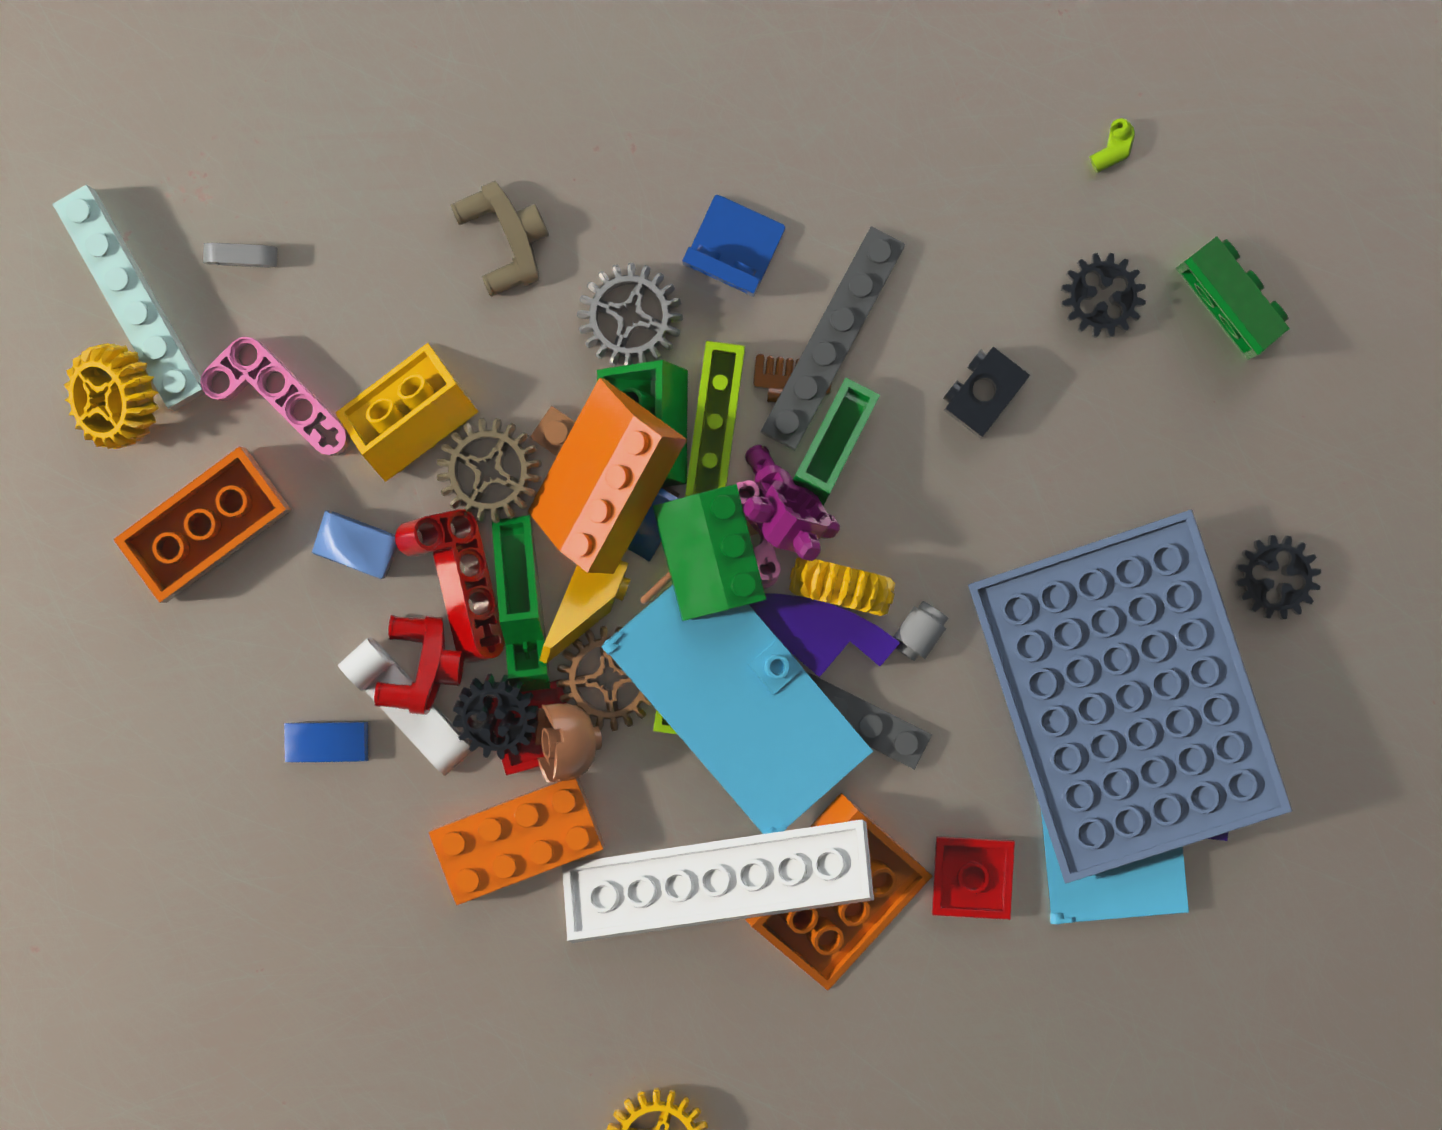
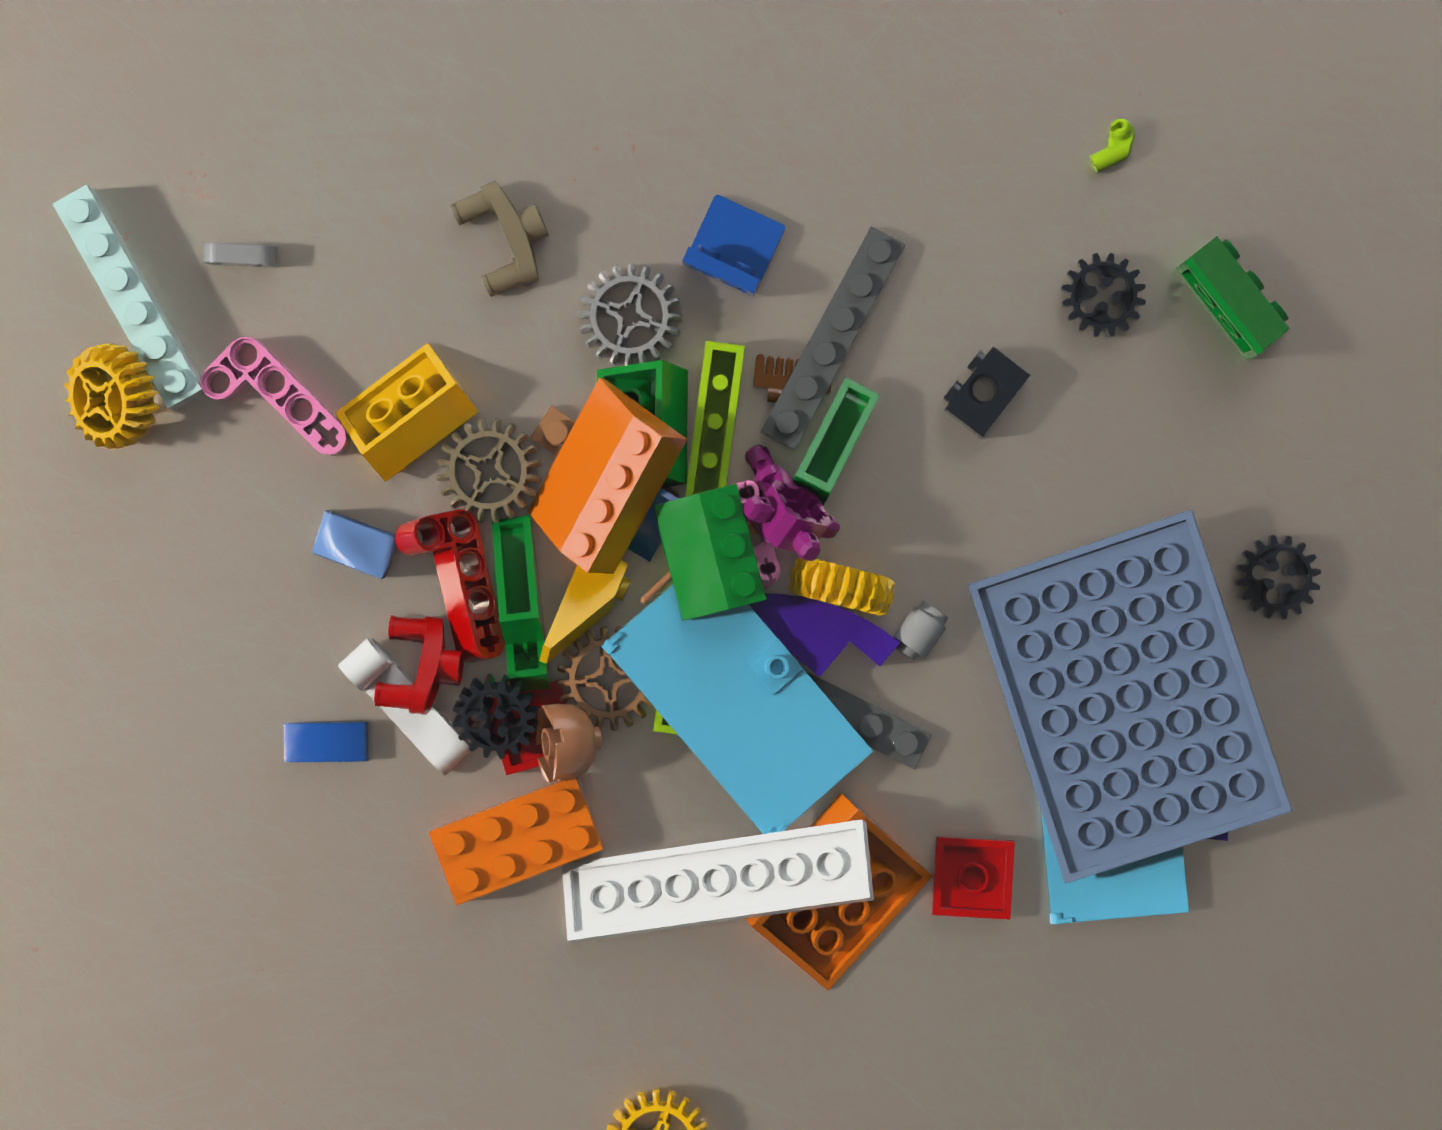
(202, 524): orange brick -> none

